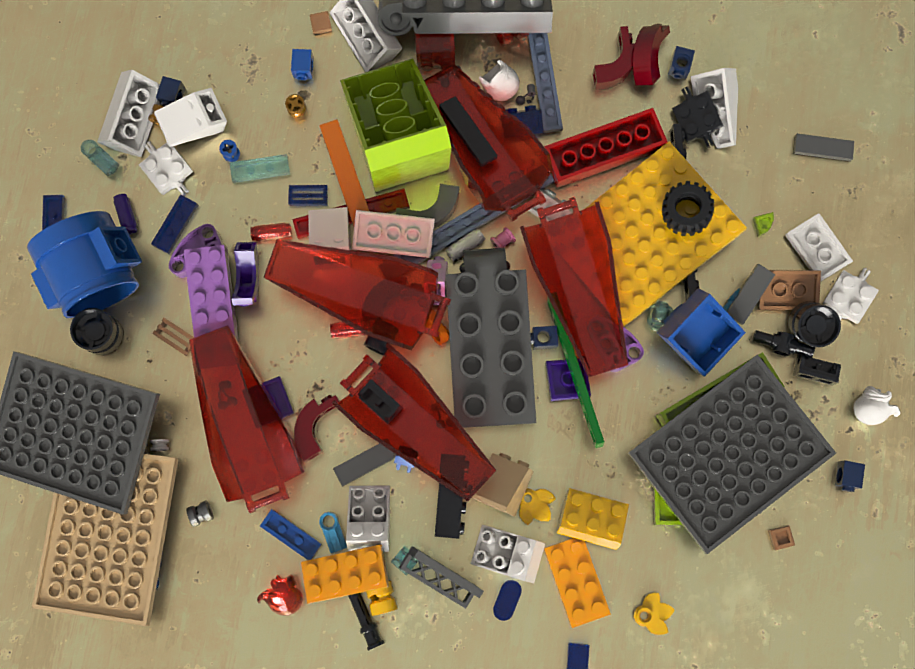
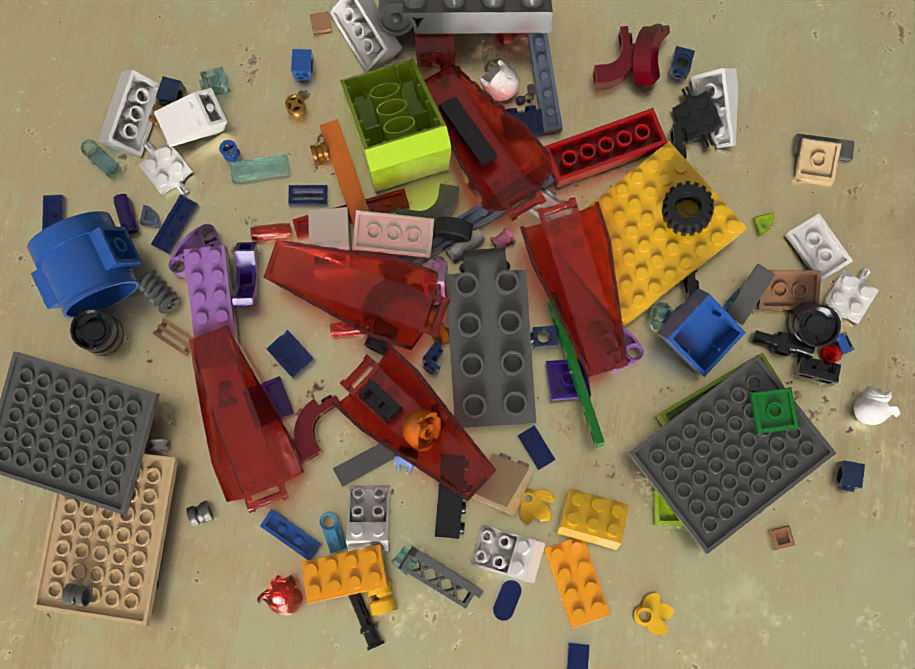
(77, 594): none -> dark grey wheel
(149, 217): none -> sand blue tile
(157, 293): none -> dark grey piece
(215, 79): none -> clear light blue brick
(290, 354): none -> clear blue plate
(319, 152): none -> pearl gold wheel
(421, 428): none -> orange cylinder
(433, 354): none -> clear blue bracket
(453, 229): none -> black tyre
(536, 447): none -> clear blue tile
(773, 410): none -> green tile
(817, 159): none -> tan tile
(831, 353): none -> red tile
(844, 343): none -> blue tile

